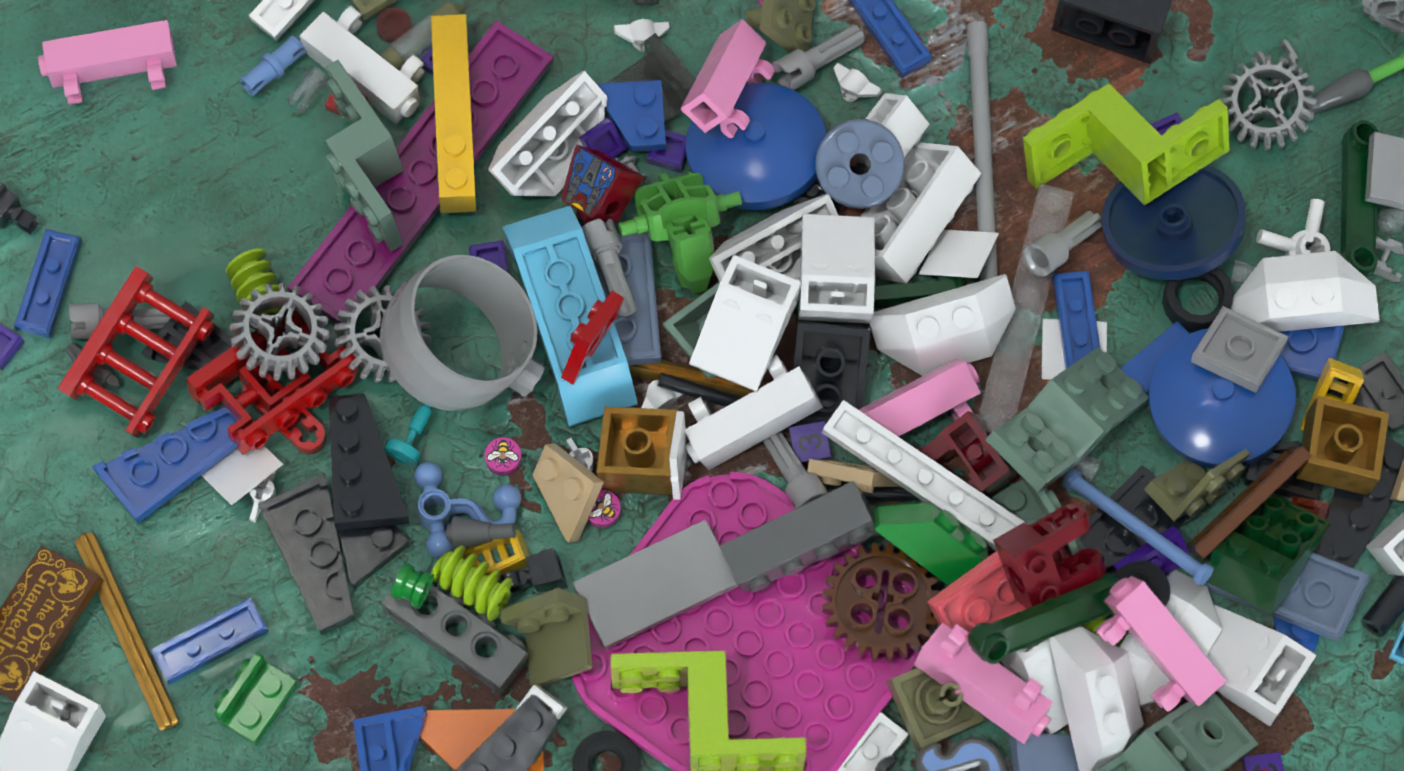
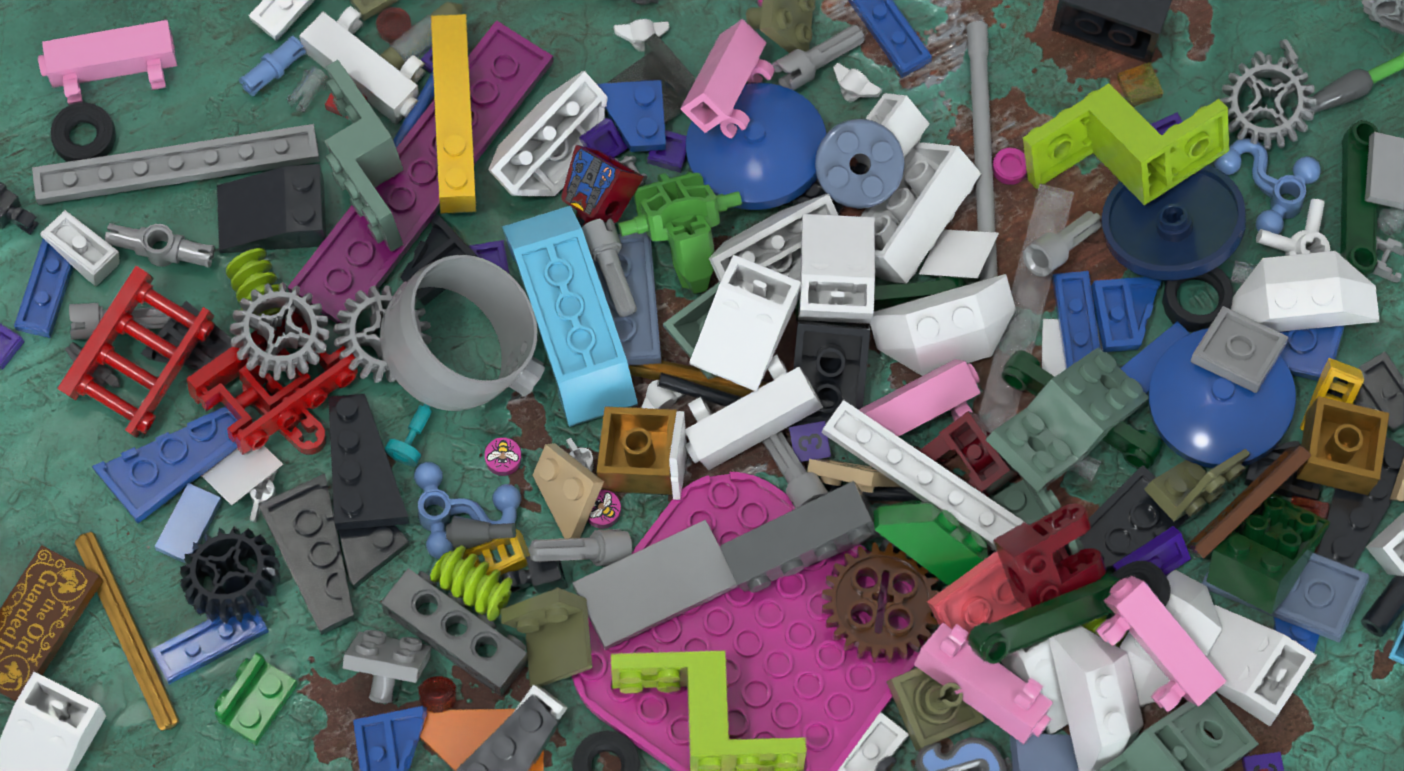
(77, 114): none -> black tyre
(81, 248): none -> white slope
(175, 164): none -> light grey plate
(176, 250): none -> light grey pin
(188, 522): none -> medium blue tile
(235, 587): none -> black gear
(273, 210): none -> black slope
(386, 660): none -> light grey plate
(412, 585): green wheel -> none
(424, 100): none -> blue bar
(437, 694): none -> clear red tile
(439, 244): none -> black wing
(589, 335): red wing -> none
(602, 548): none -> light grey piece
(1009, 166): none -> dark pink tile
(1075, 482): medium blue bar -> none
(1123, 311): none -> blue wing
(1138, 447): none -> dark green piece
(1140, 85): none -> clear yellow tile
(1305, 171): none -> medium blue piece

